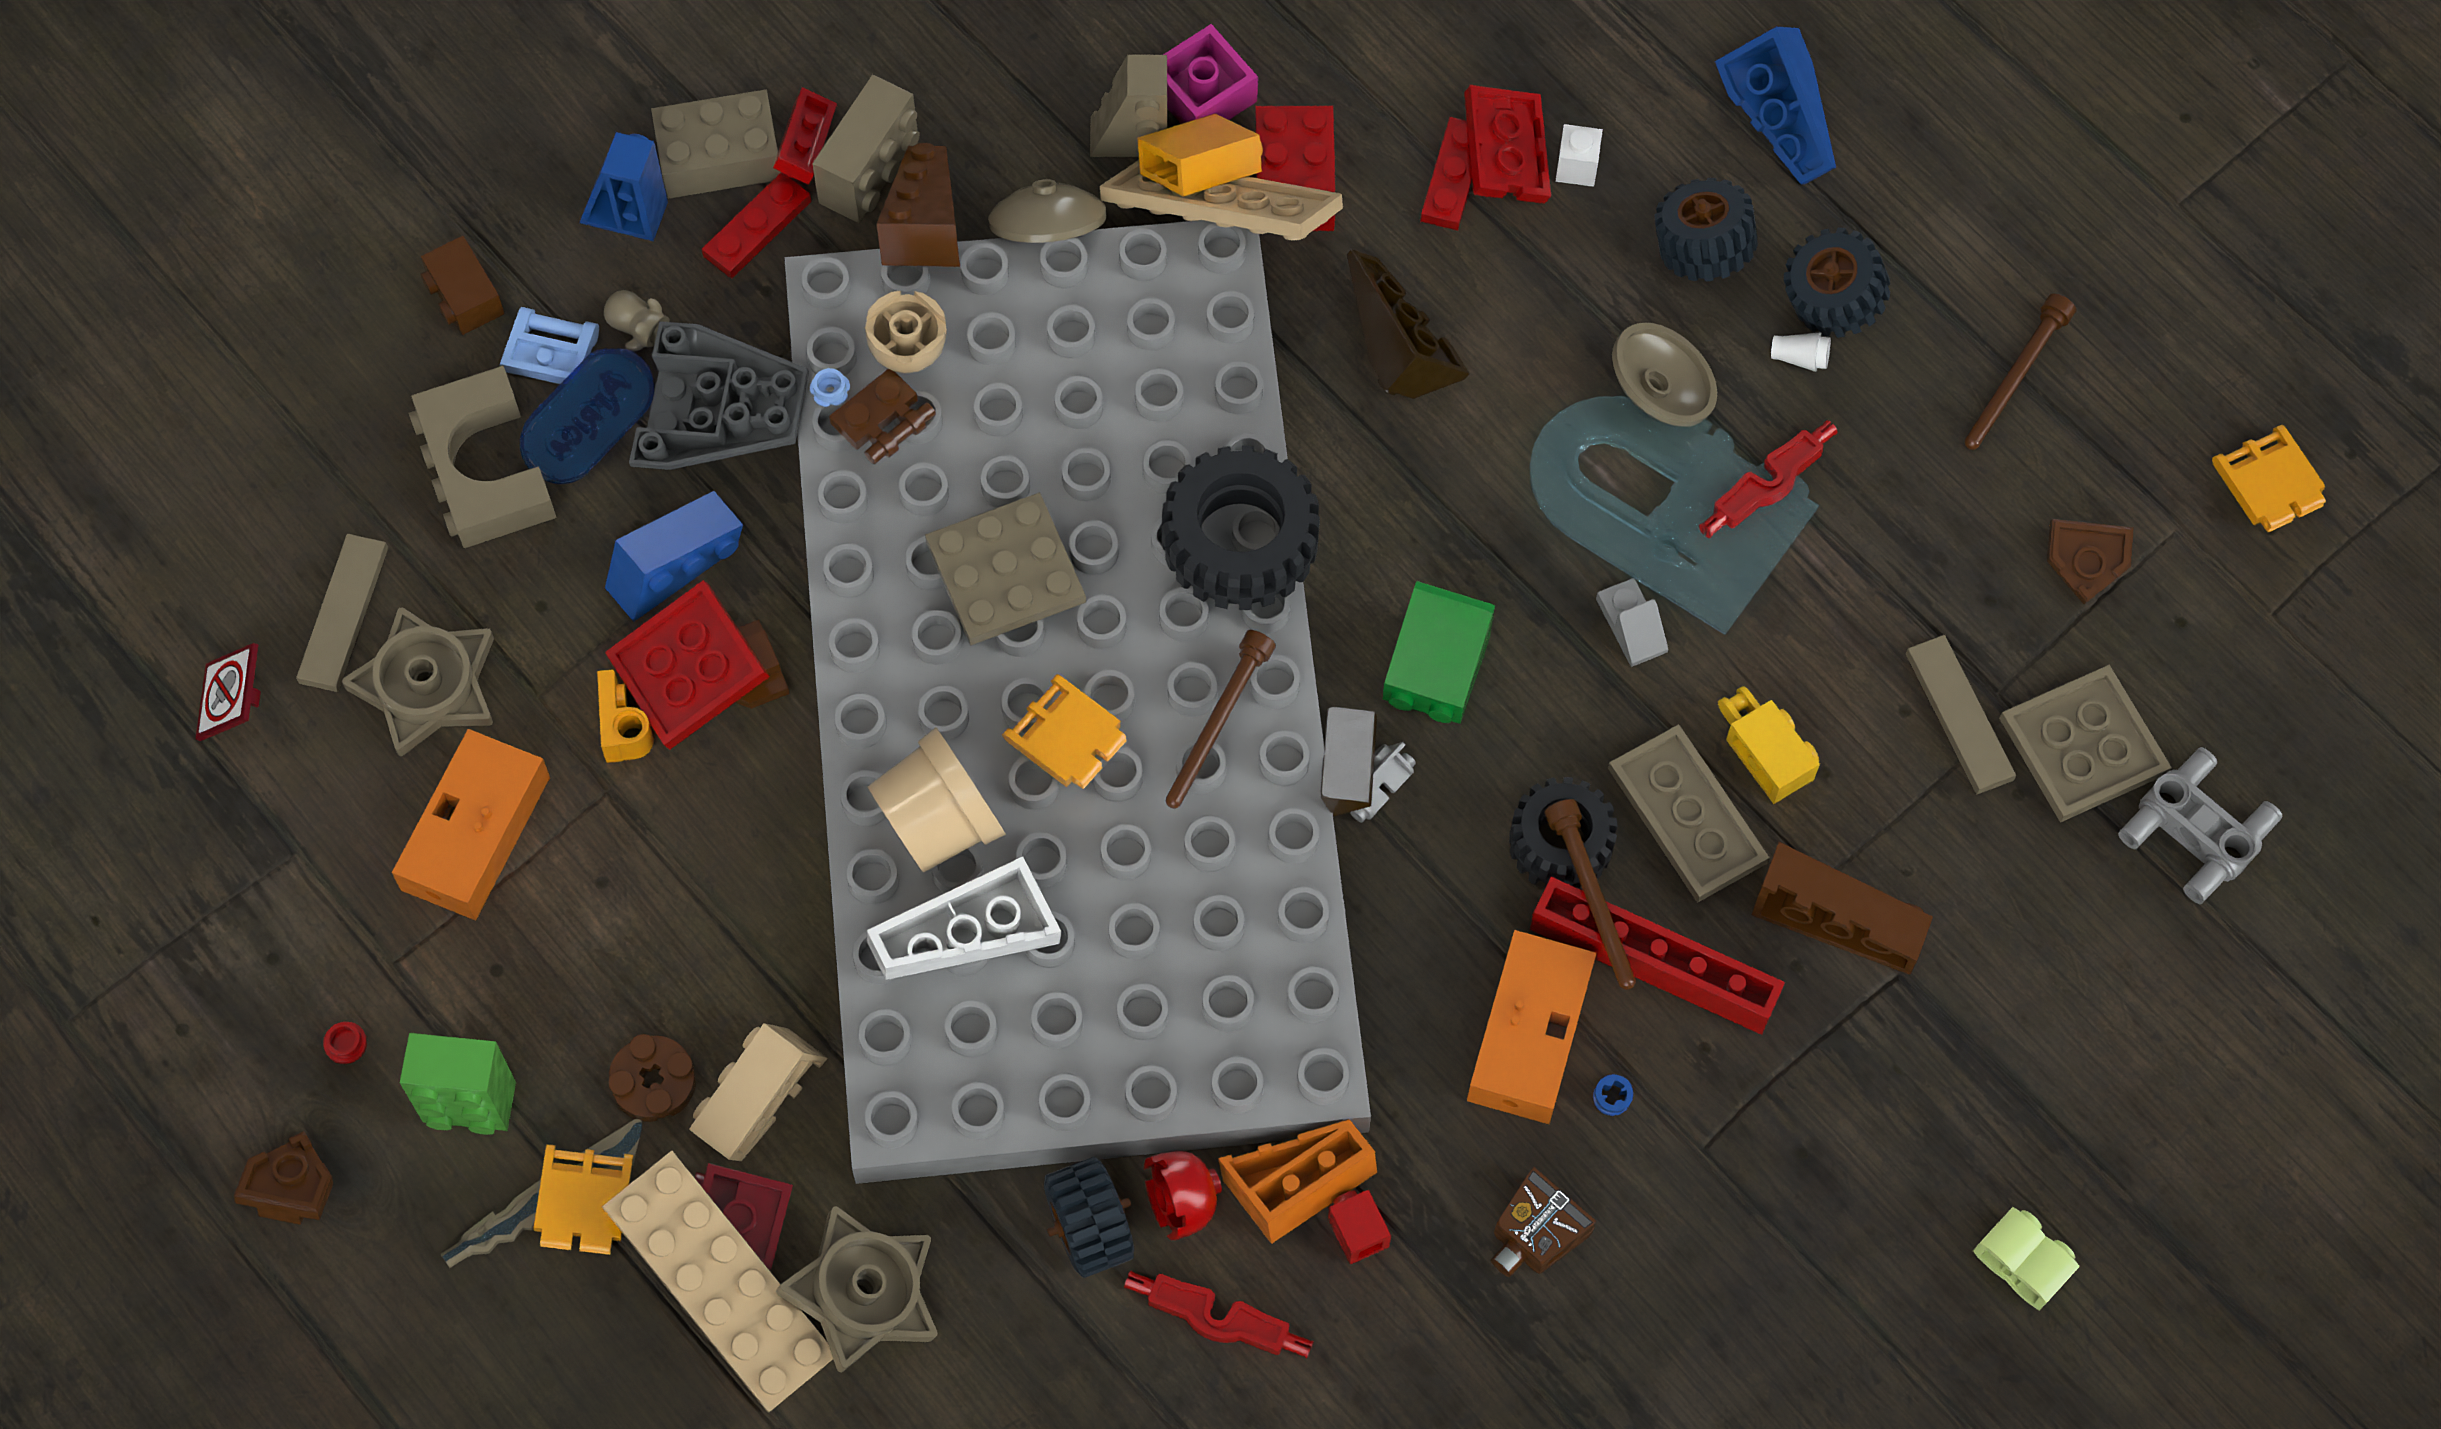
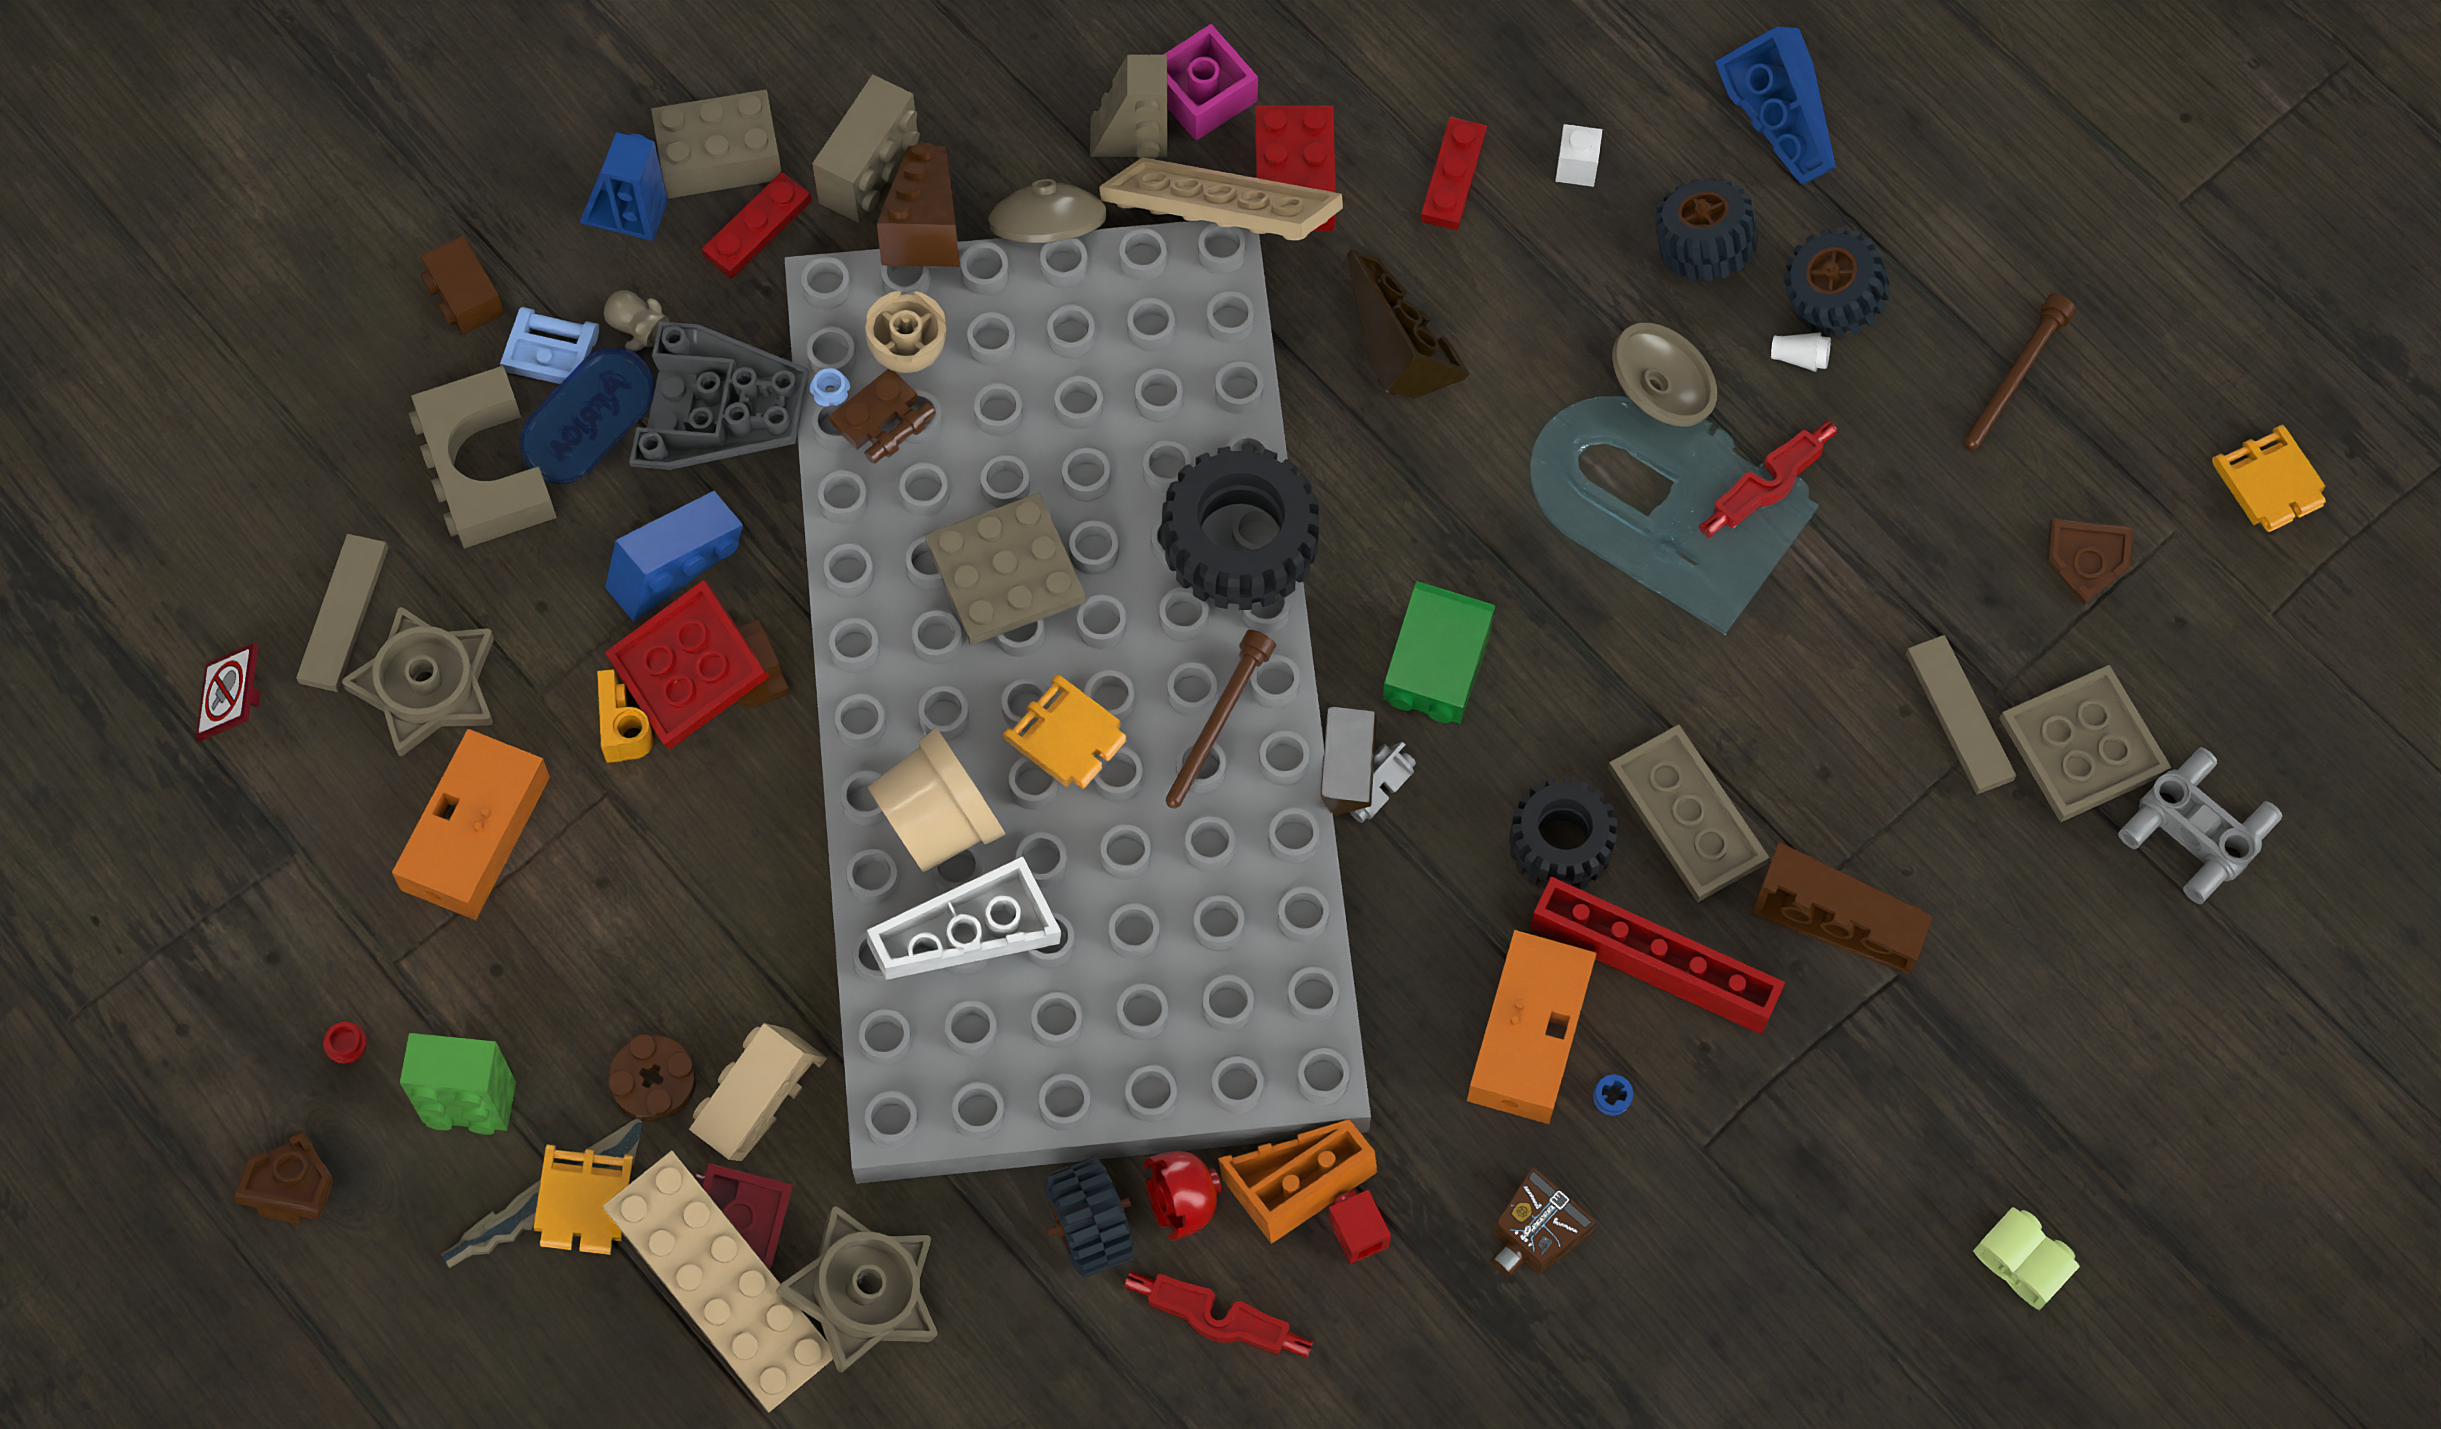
(804, 135): red plate -> none
(1199, 154): light orange brick -> none
(1507, 144): red piece -> none
(1565, 819): reddish brown piece -> none
(1633, 621): light grey slope -> none
(1769, 745): yellow brick -> none

